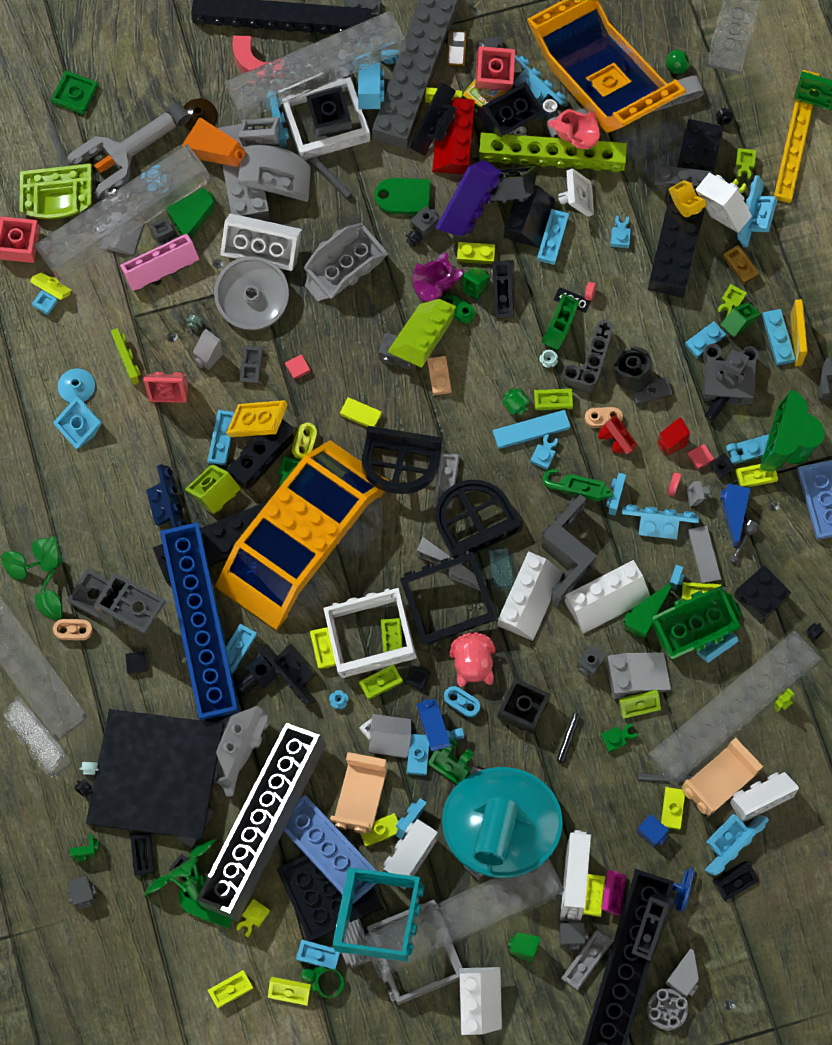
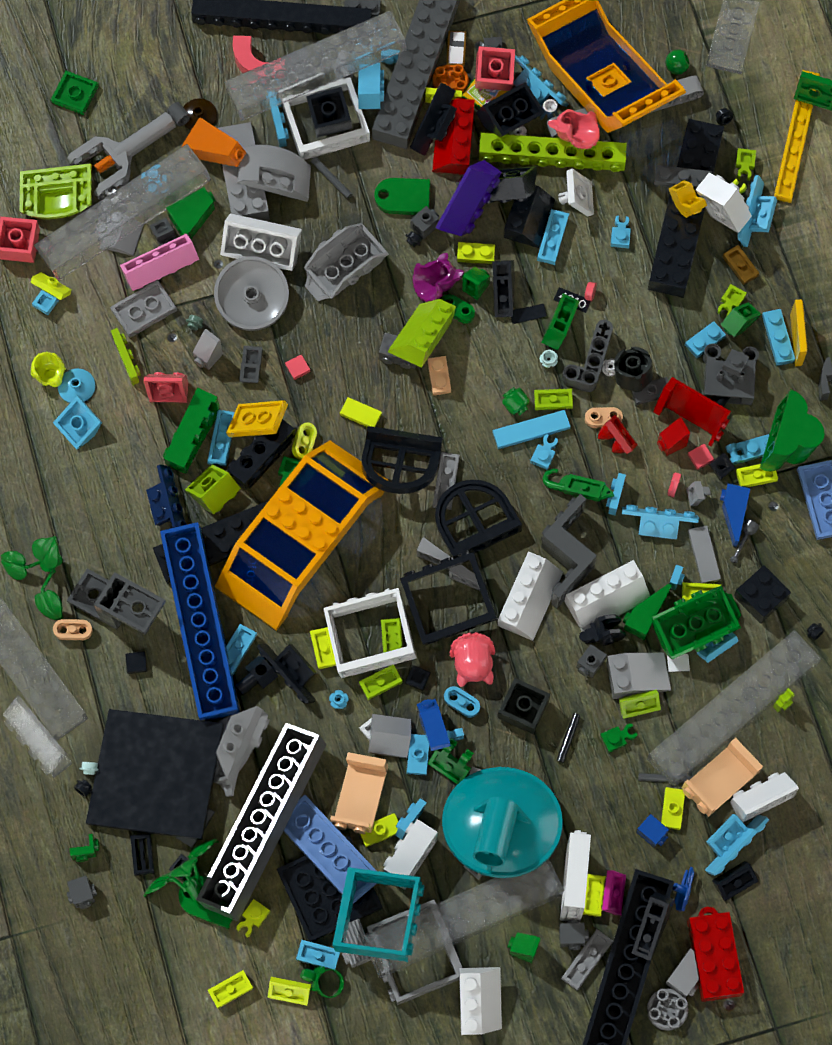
(48, 369): none -> neon yellow hair
(143, 308): none -> light grey tile
(192, 430): none -> green wedge
(261, 136): light grey tile -> none
(451, 75): none -> orange tile
(500, 568): clear light blue tile -> none
(528, 313): none -> black sticker
(602, 631): none -> black hinge
(605, 368): none -> white plate
(678, 664): none -> white sticker
(694, 408): none -> red panel
(715, 955): none -> red piece

